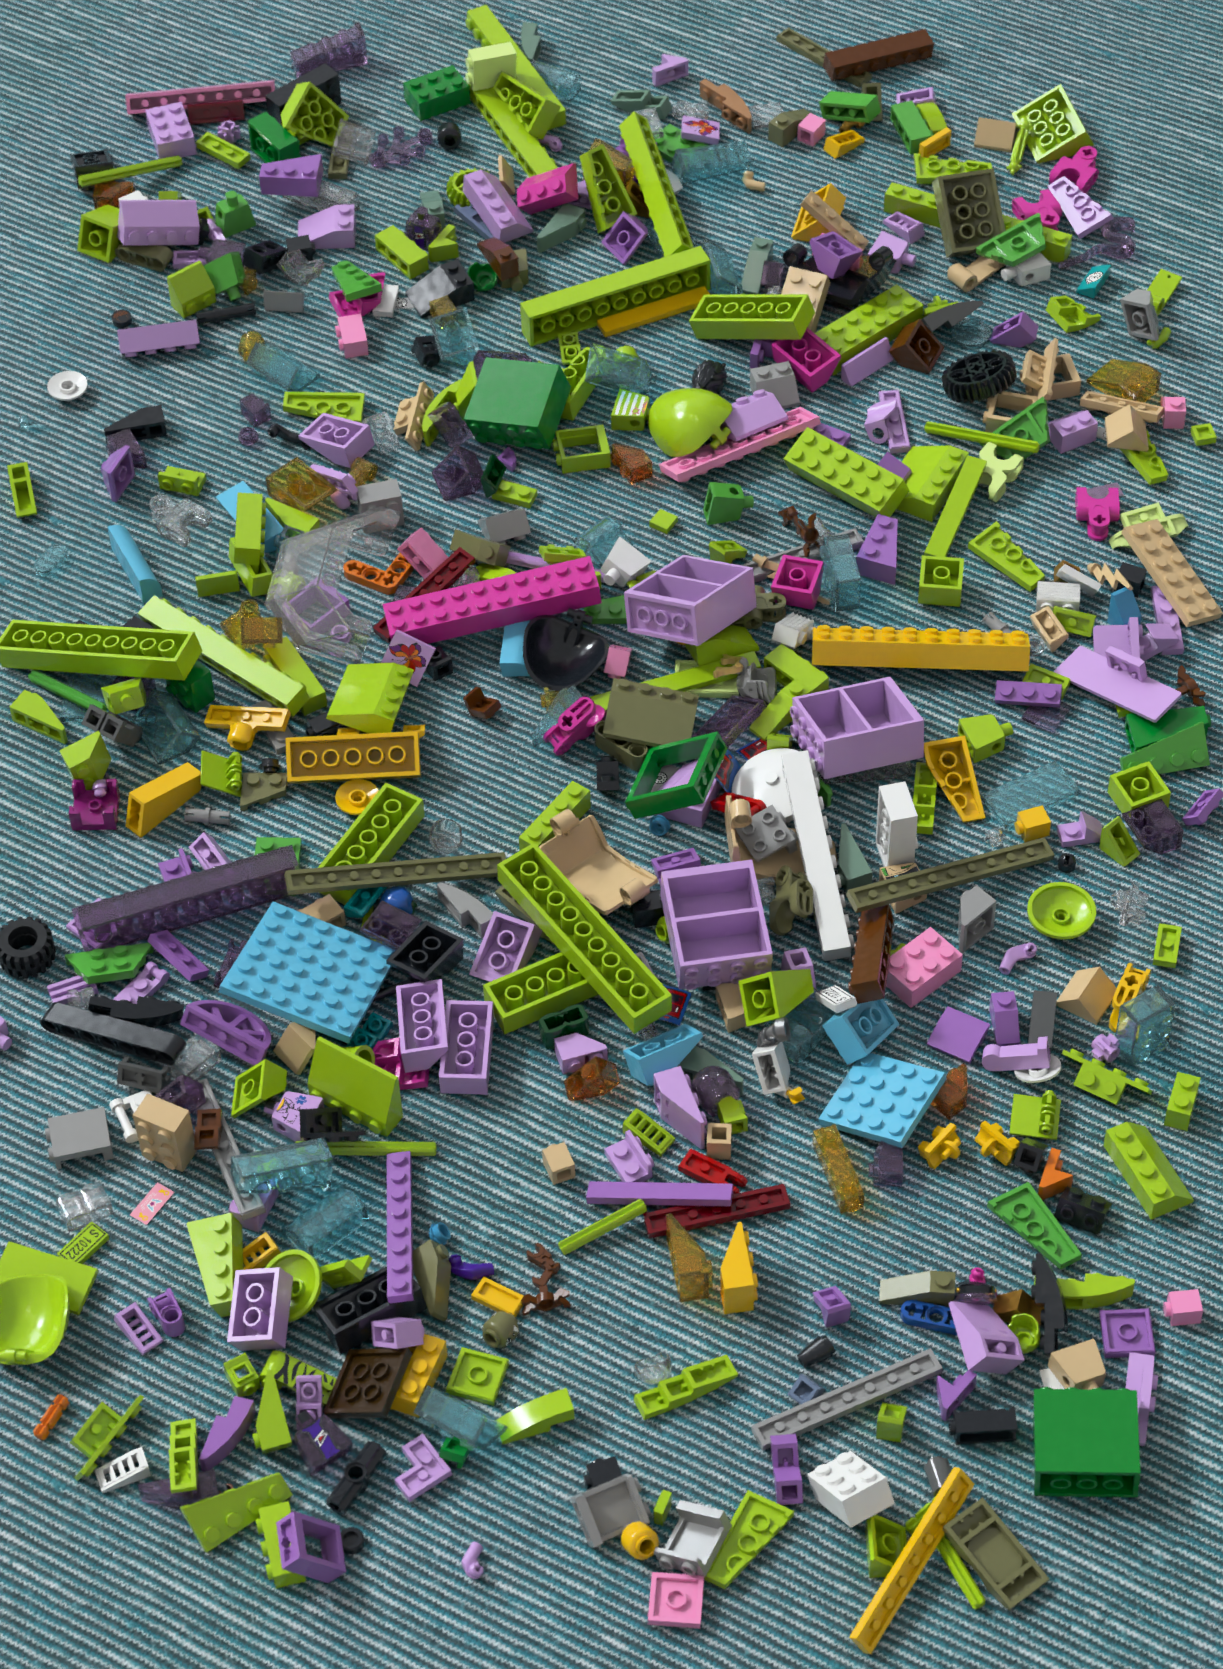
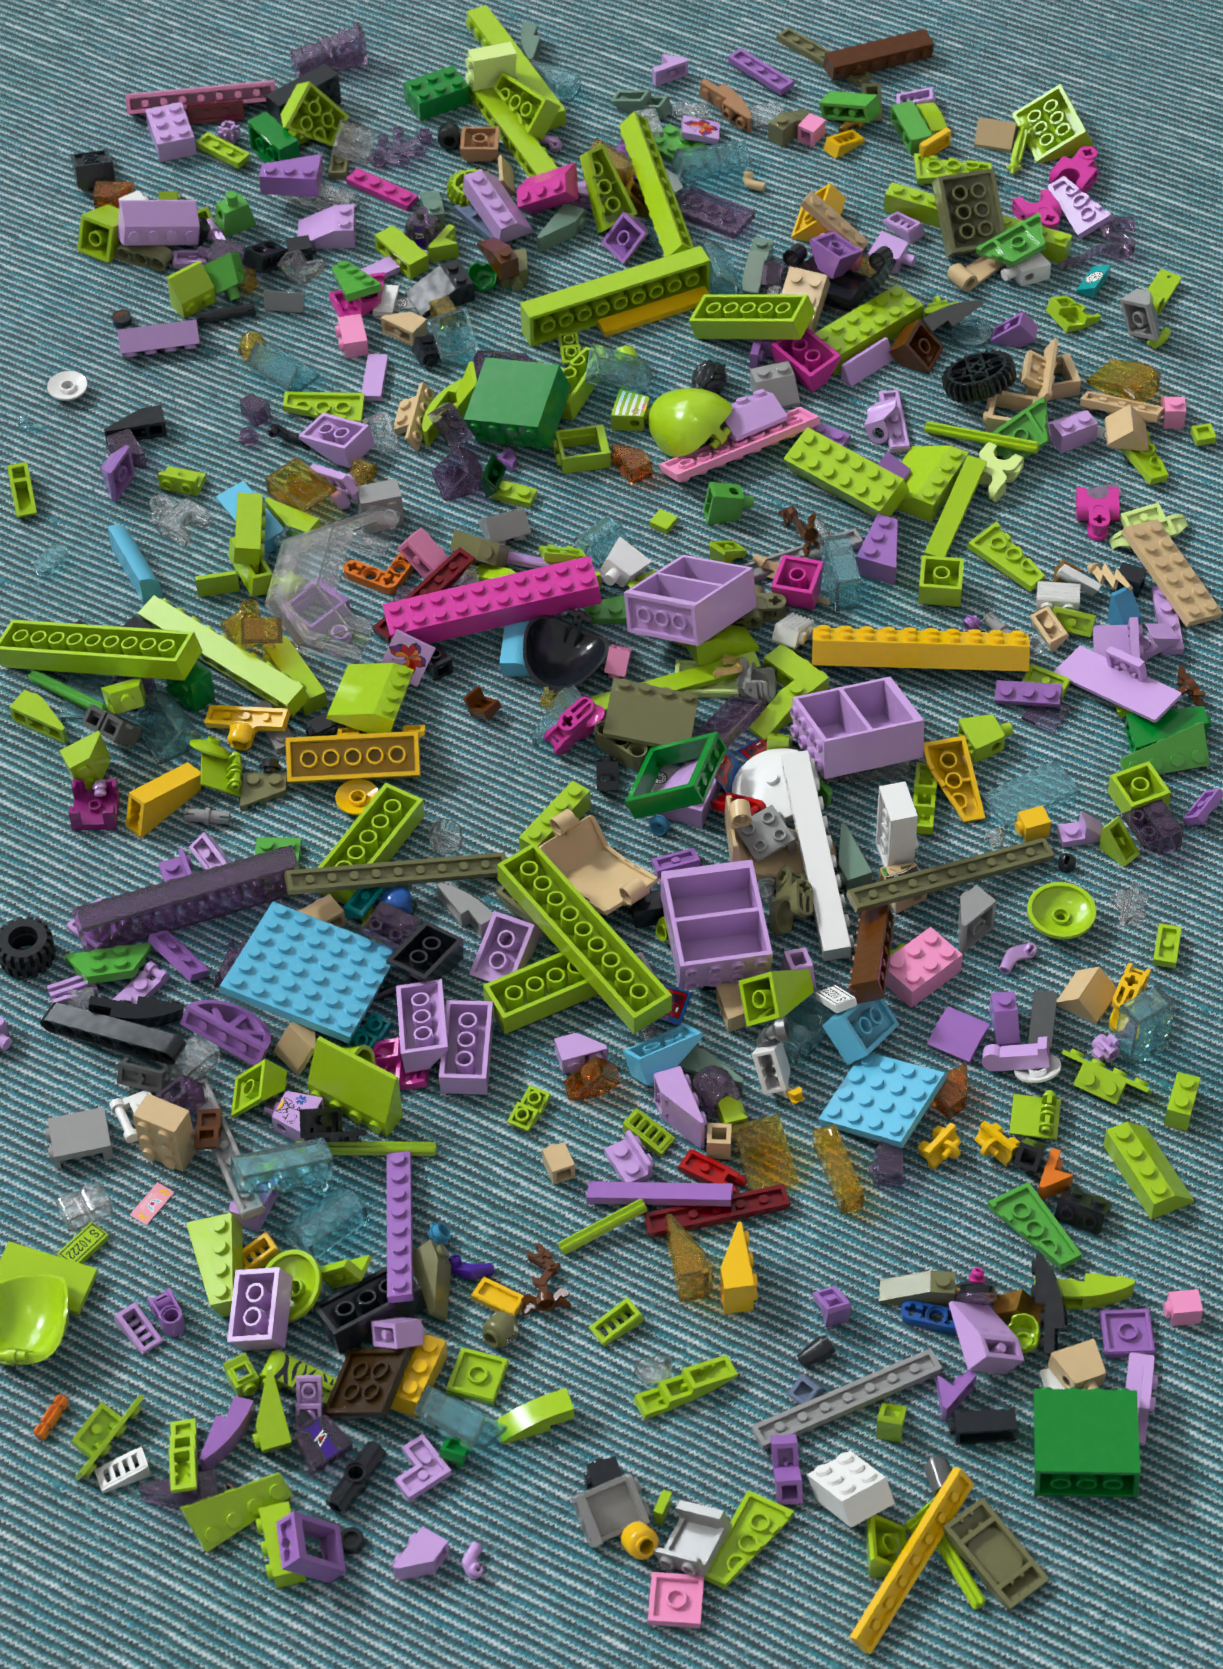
(129, 171): lime axle -> none
(210, 746): none -> lime dish
(374, 376): none -> lavender tile
(382, 189): none -> dark pink plate
(385, 265): none -> lavender tile
(404, 326): none -> tan slope
(422, 1555): none -> lavender slope
(480, 143): none -> medium nougat slope
(529, 1109): none -> lime slope
(559, 1024): dark green brick -> none
(619, 1310): none -> lime slope
(714, 211): none -> clear purple plate
(760, 71): none -> medium lavender plate
(764, 1153): none -> clear yellow slope
(971, 622): none -> medium lavender plate

